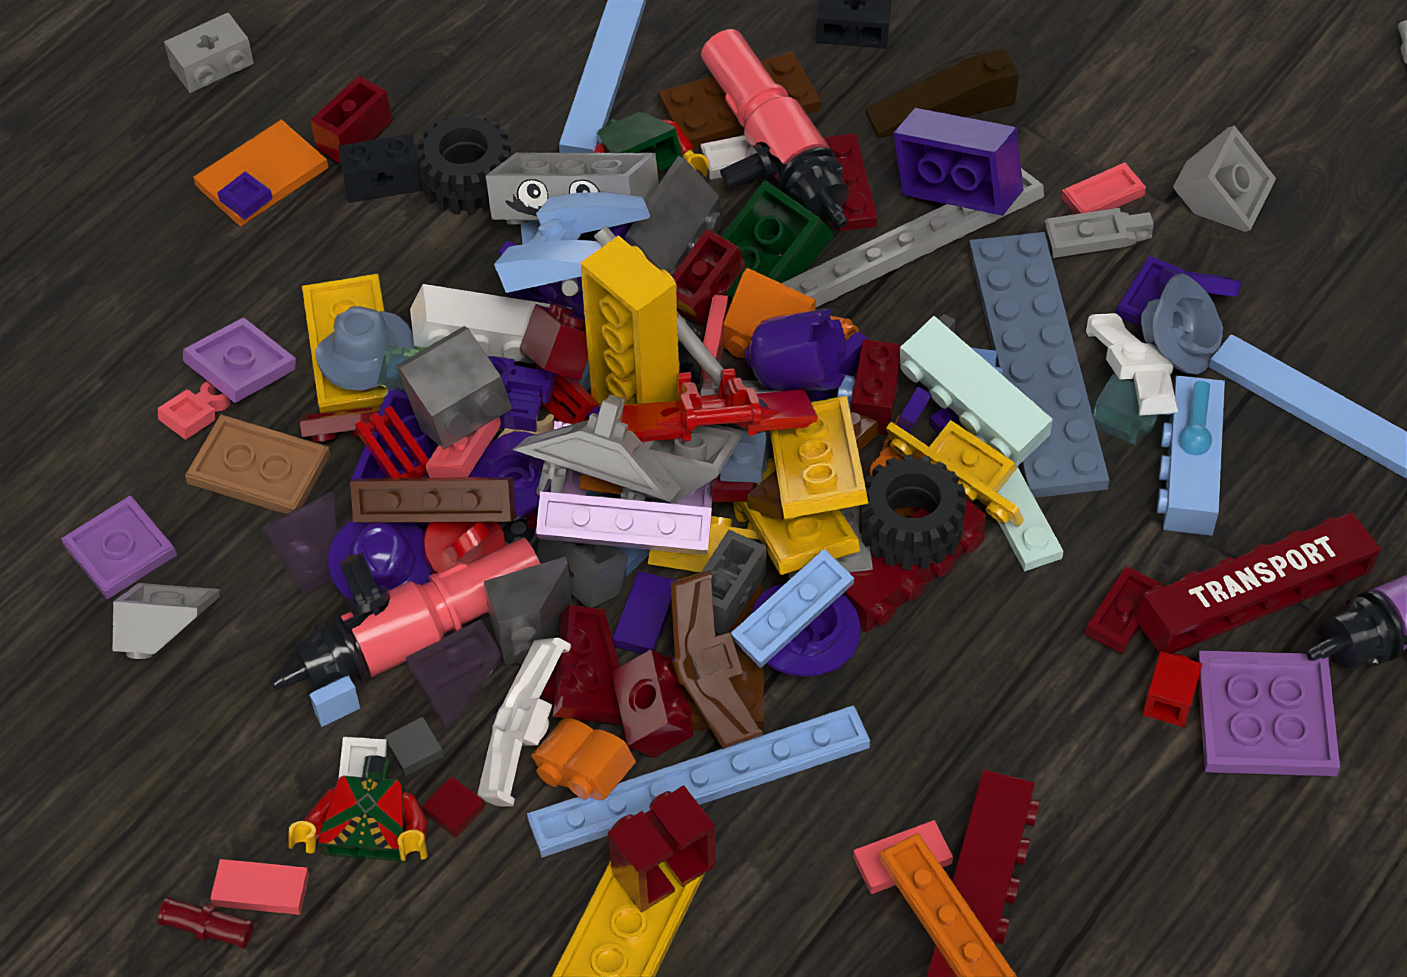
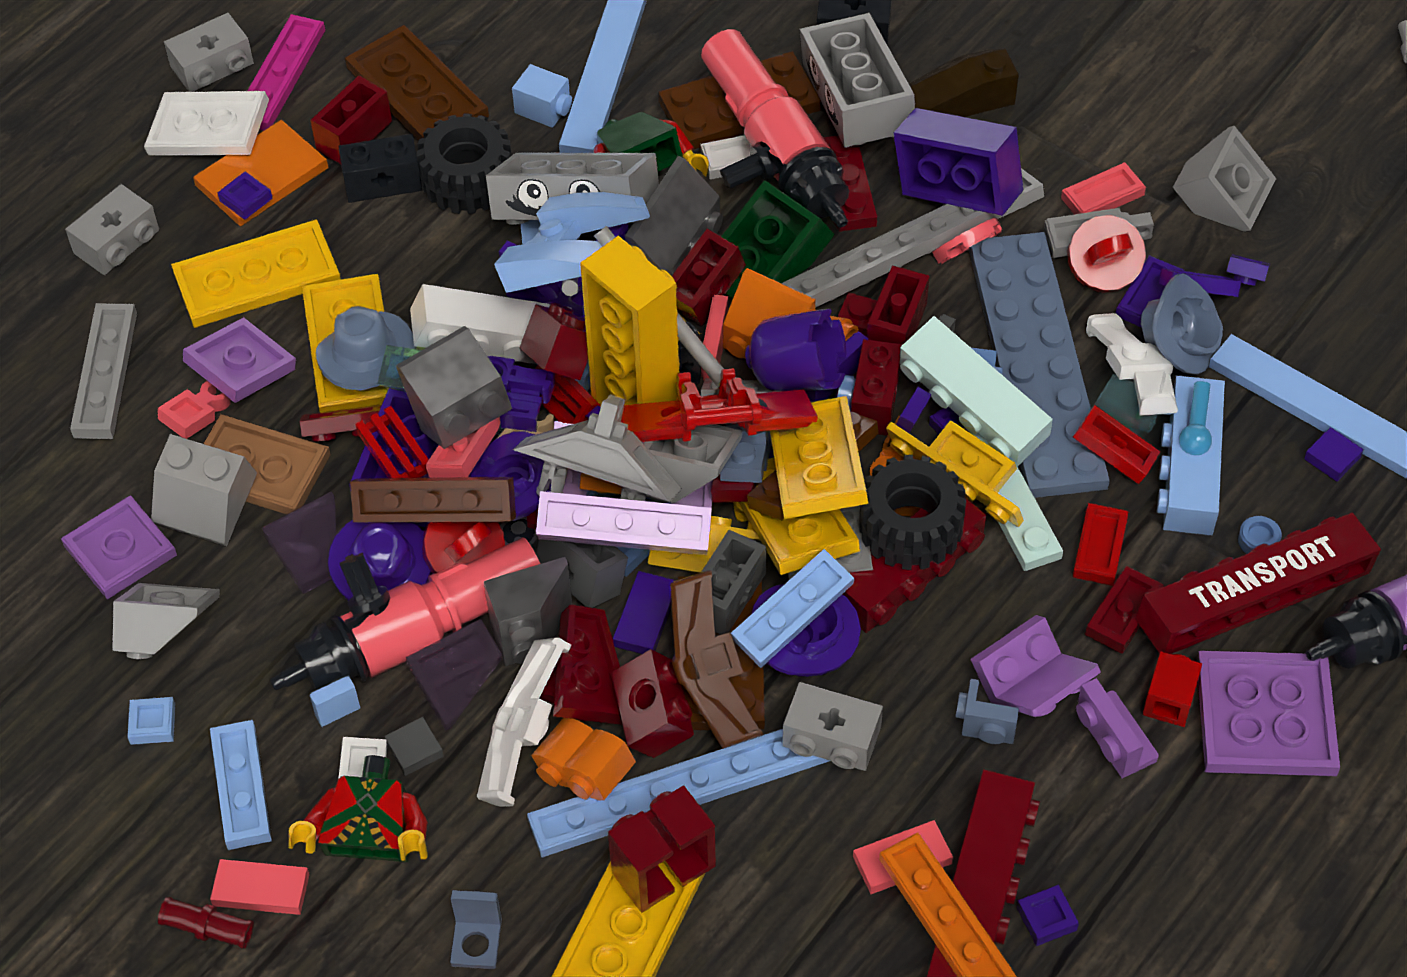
(103, 371): none -> light grey plate
(112, 229): none -> light grey brick
(151, 720): none -> light blue tile
(200, 489): none -> light grey slope
(207, 123): none -> white tile
(240, 785): none -> light blue plate
(254, 273): none -> yellow tile
(286, 63): none -> dark pink tile
(416, 81): none -> reddish brown plate
(453, 806): dark red tile -> none
(475, 914): none -> sand blue bracket
(541, 96): none -> light blue brick
(852, 721): none -> light grey brick
(856, 79): none -> light grey brick
(858, 310): none -> dark red plate
(899, 306): none -> dark red brick
(967, 239): none -> coral tile
(986, 720): none -> sand blue bracket
(1030, 670): none -> medium lavender bracket
(1047, 915): none -> dark purple tile
(1100, 544): none -> red tile
(1106, 253): none -> tile
(1114, 729): none -> medium lavender bracket
(1116, 444): none -> red tile
(1247, 269): none -> dark purple plate
(1258, 531): none -> medium blue tile
(1333, 454): none -> dark purple tile

